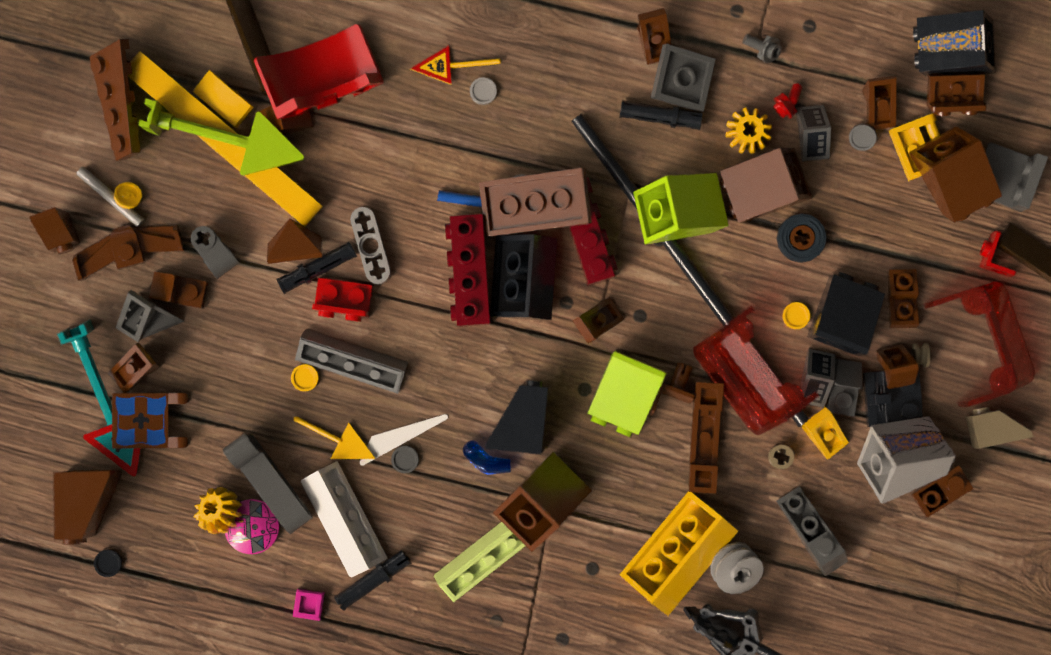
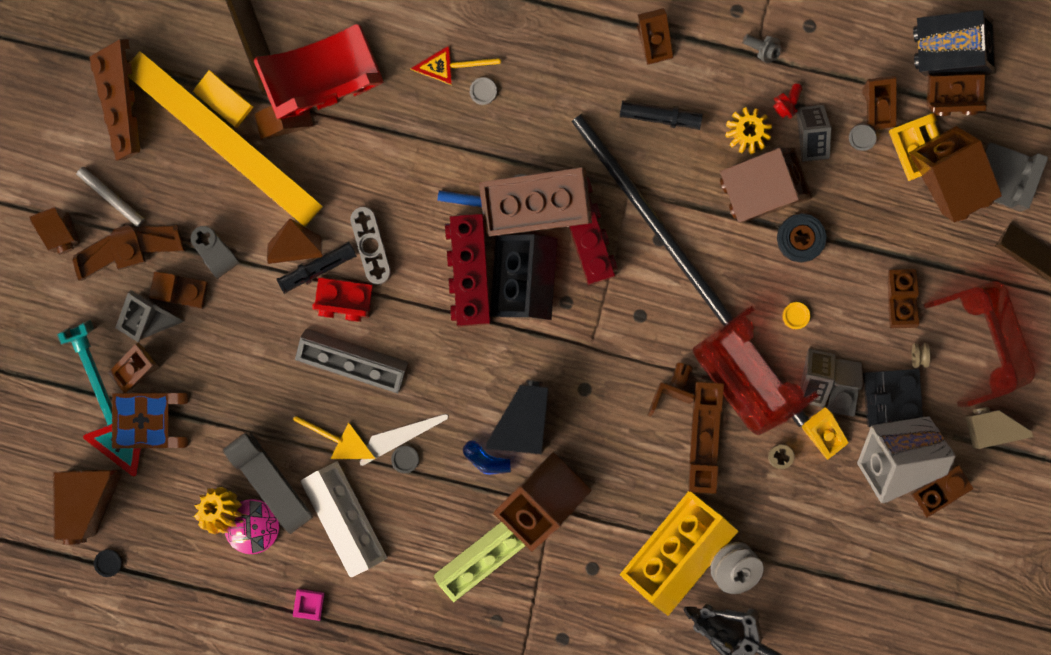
(127, 195): yellow piece -> none
(264, 147): lime piece -> none
(304, 377): yellow piece -> none
(382, 573): black pin -> none
(598, 320): reddish brown slope -> none
(625, 394): lime slope -> none
(680, 207): lime slope -> none
(683, 78): dark grey hinge -> none
(812, 531): dark grey slope -> none
(847, 314): black slope -> none
(898, 366): reddish brown slope -> none
(987, 251): red bracket -> none

